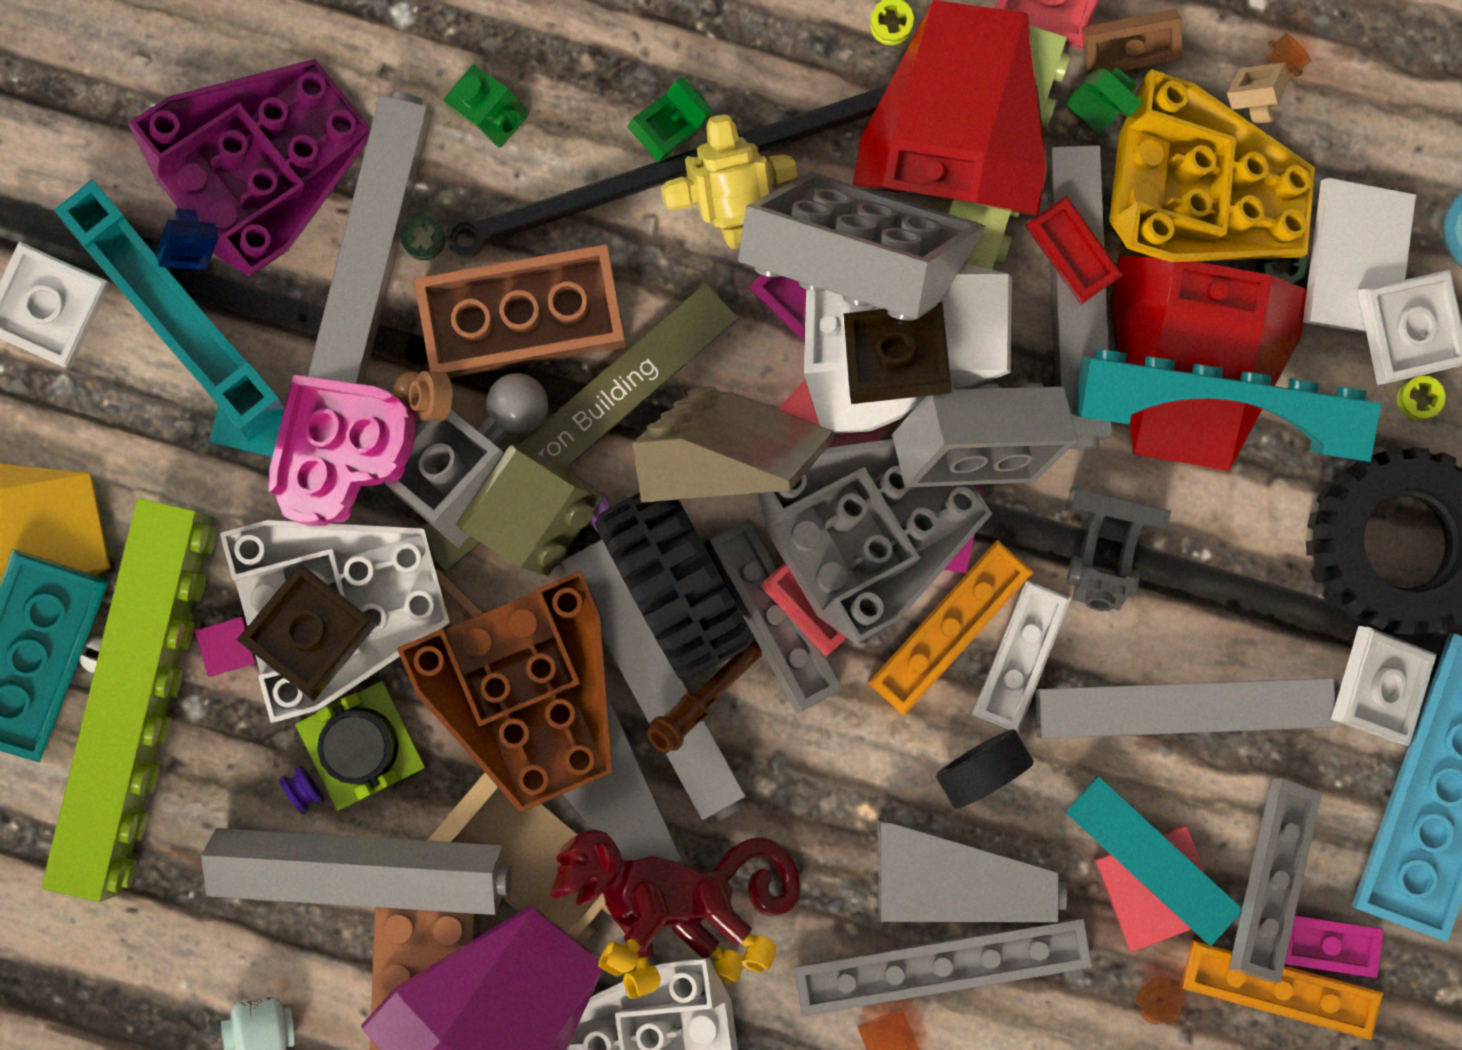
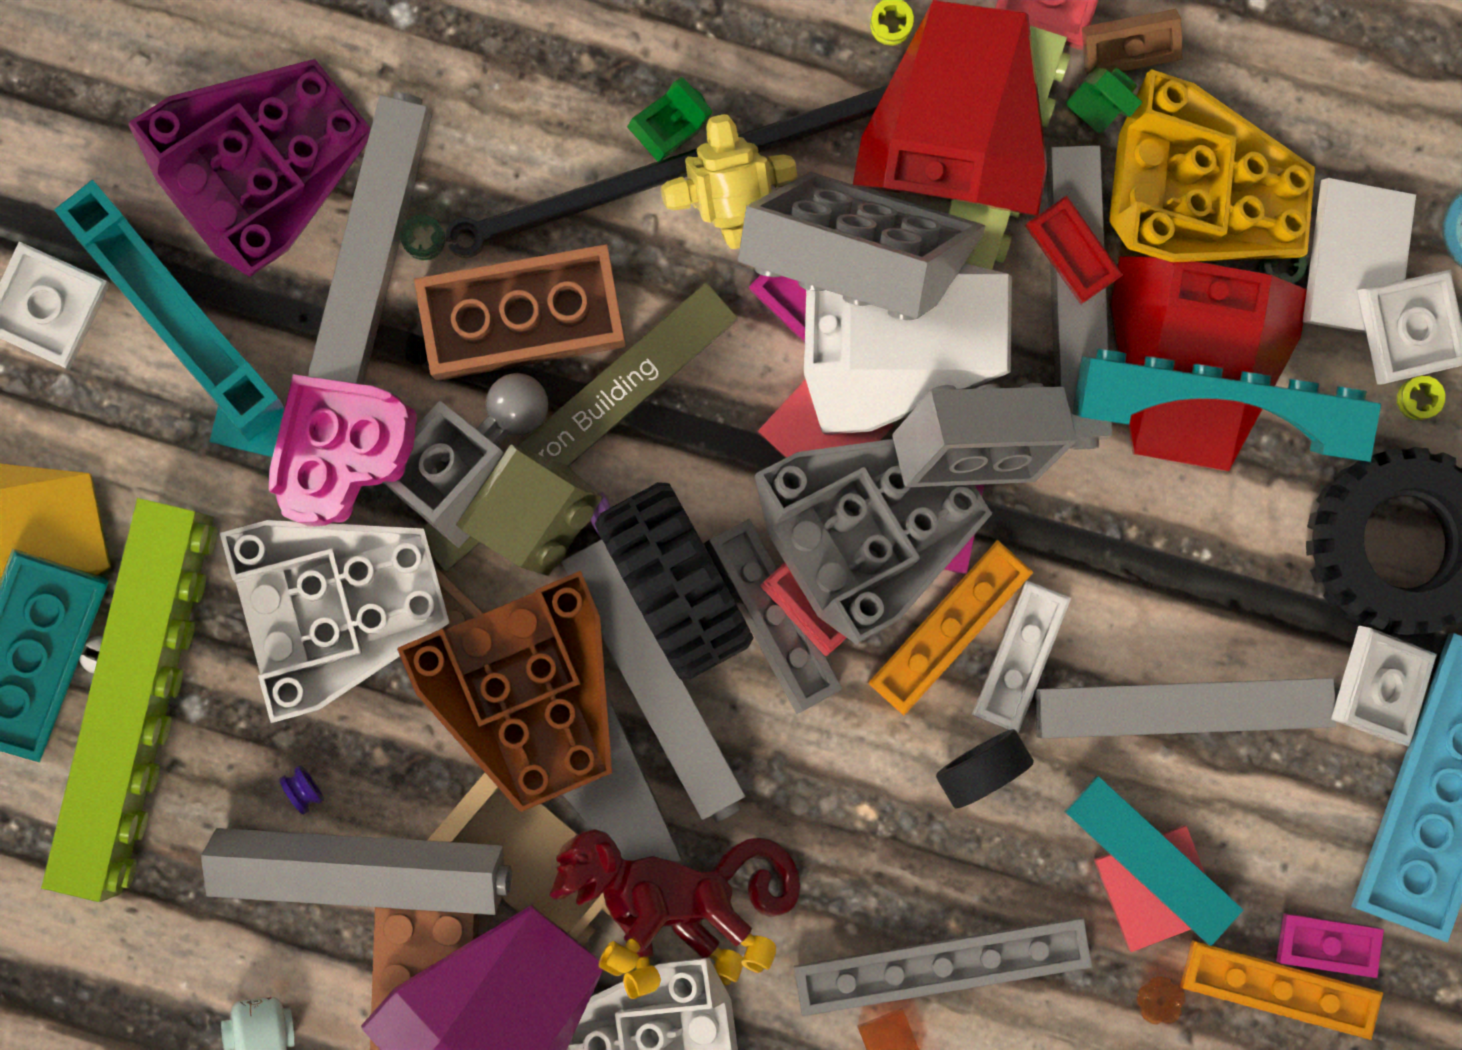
(186, 241): clear blue tile -> none
(221, 649): dark pink tile -> none
(307, 632): dark brown plate -> none
(358, 746): piece -> none
(426, 394): medium nougat plate -> none
(487, 105): green bracket -> none
(669, 730): reddish brown pin -> none
(724, 448): dark tan slope -> none
(896, 356): dark brown plate -> none
(952, 881): light grey slope -> none
(1113, 521): dark grey tile -> none
(1259, 90): tan tile -> none
(1275, 880): light grey plate -> none
(1290, 51): clear orange plate -> none

